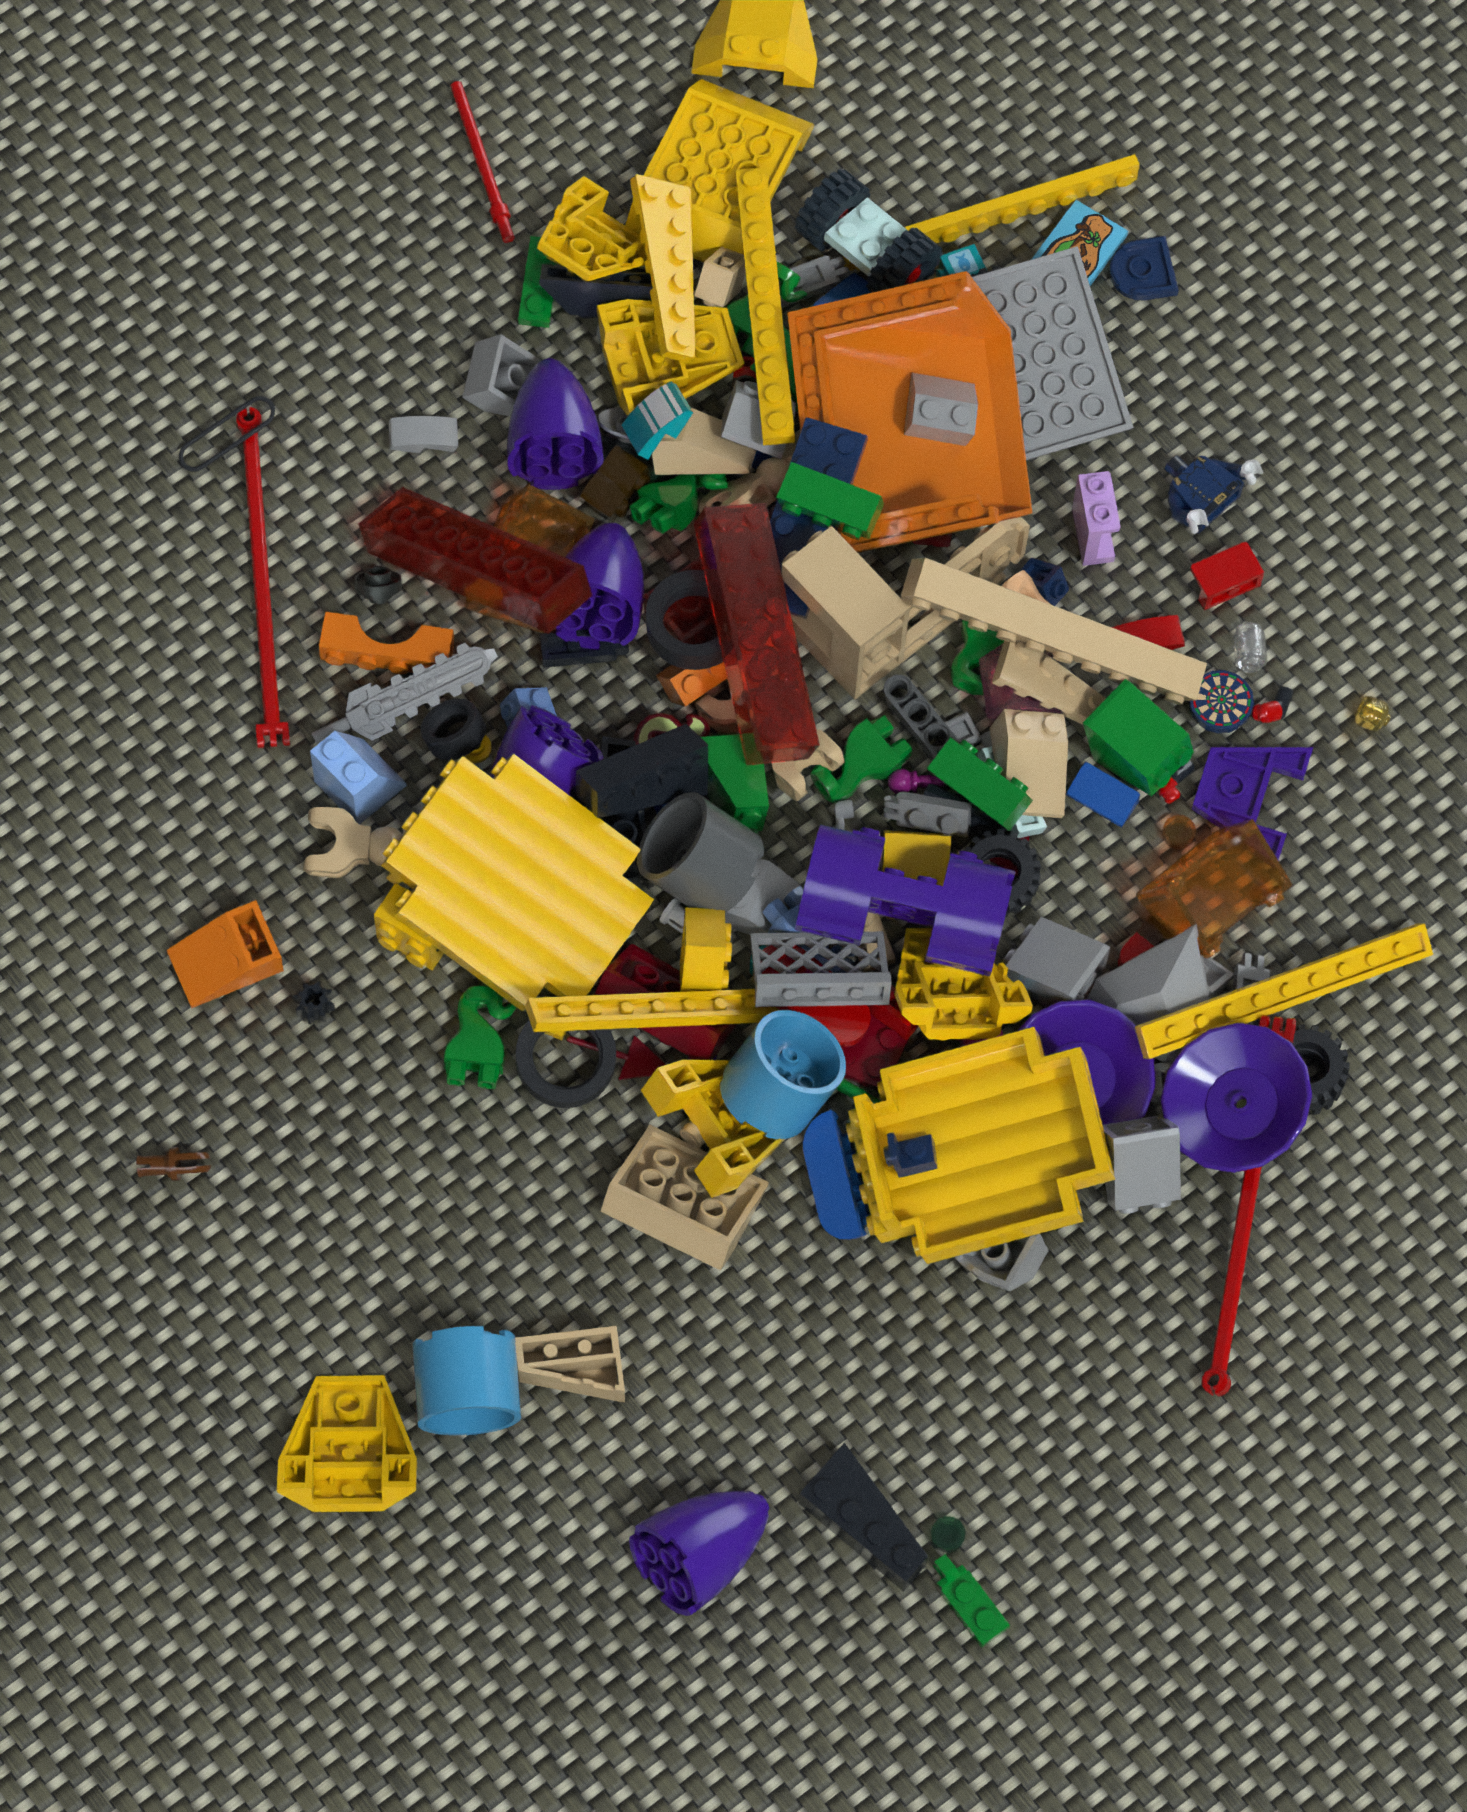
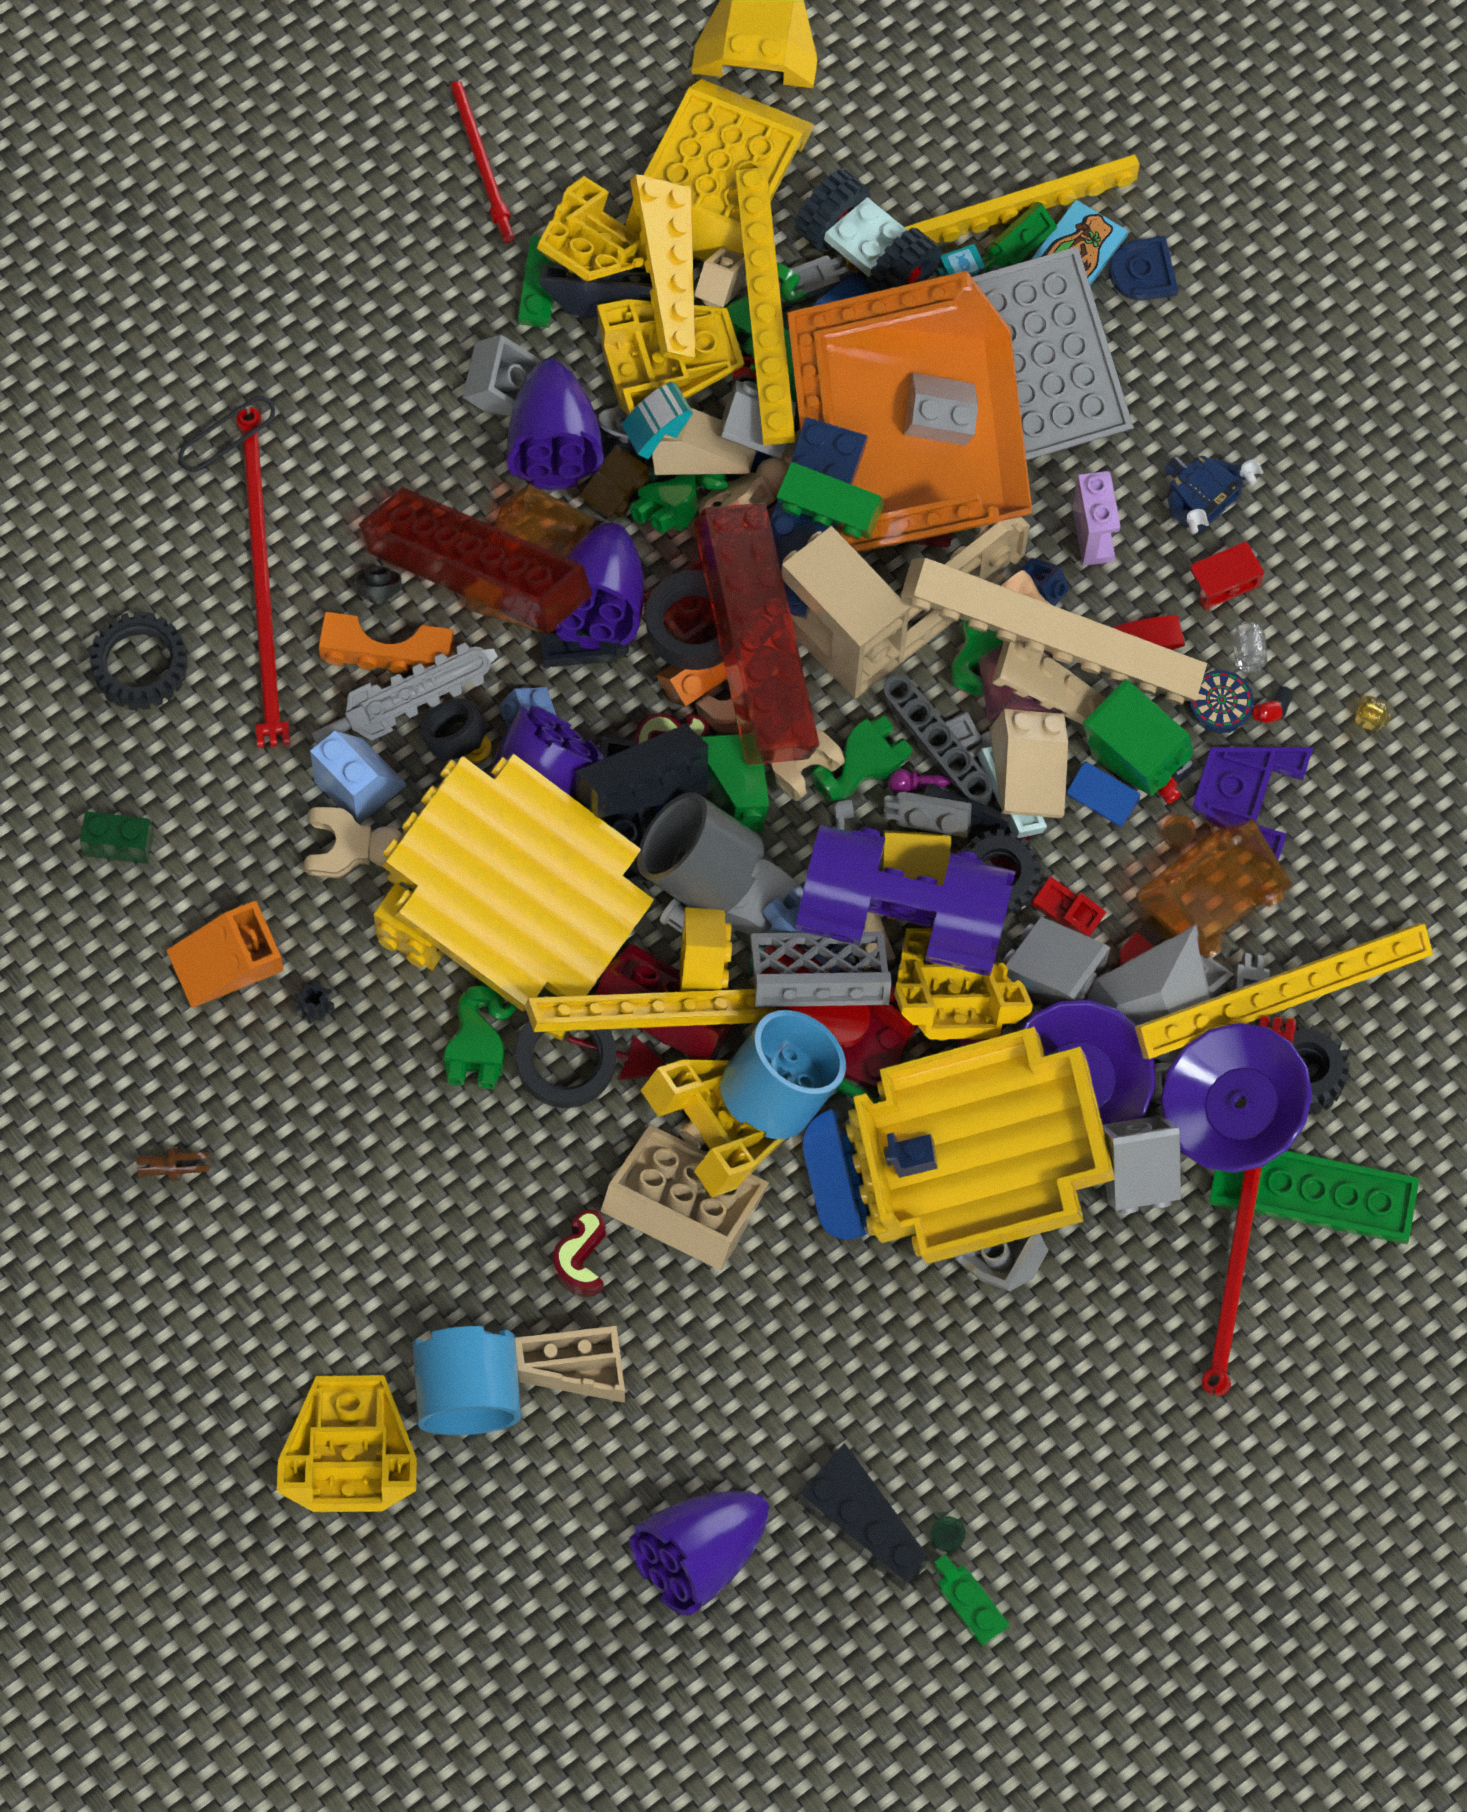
(116, 837): none -> dark green brick
(133, 626): none -> black tyre
(422, 432): light grey slope -> none
(573, 1250): none -> dark red animal
(981, 782): green brick -> none
(1020, 238): none -> green hinge
(1067, 908): none -> red slope
(1327, 1195): none -> green plate

